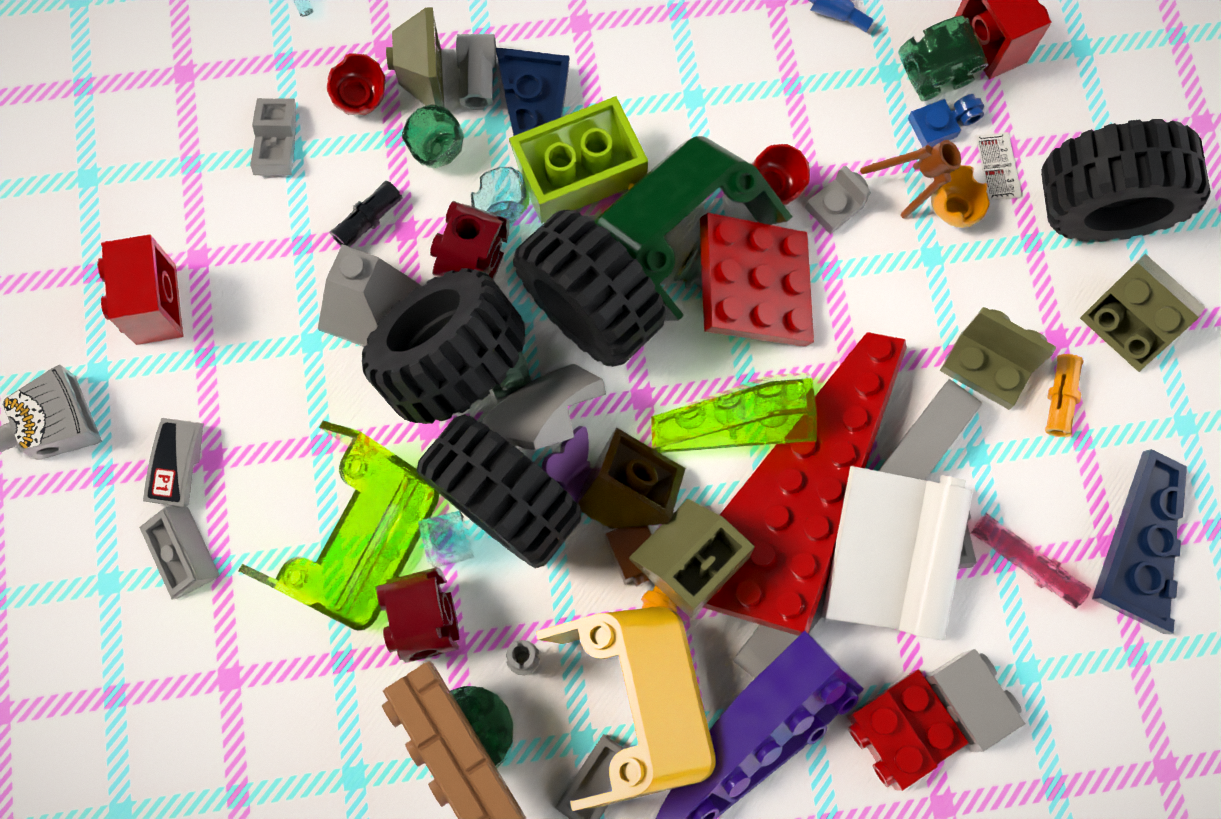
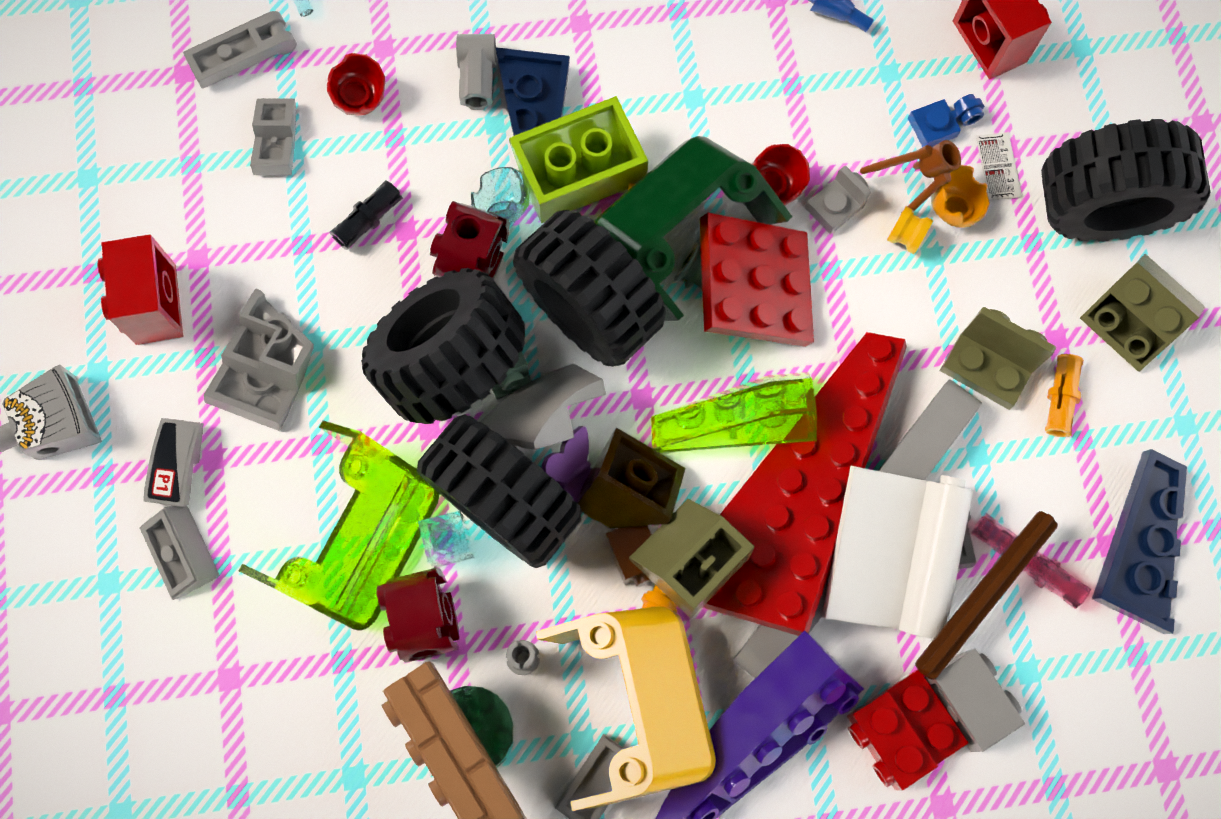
(239, 48): none -> light grey plate
(261, 366): none -> light grey slope
(359, 294): light grey slope -> none
(418, 57): olive slope -> none
(433, 136): clear green hair -> none
(910, 230): none -> yellow wheel
(943, 57): clear green brick -> none
(986, 595): none -> reddish brown axle

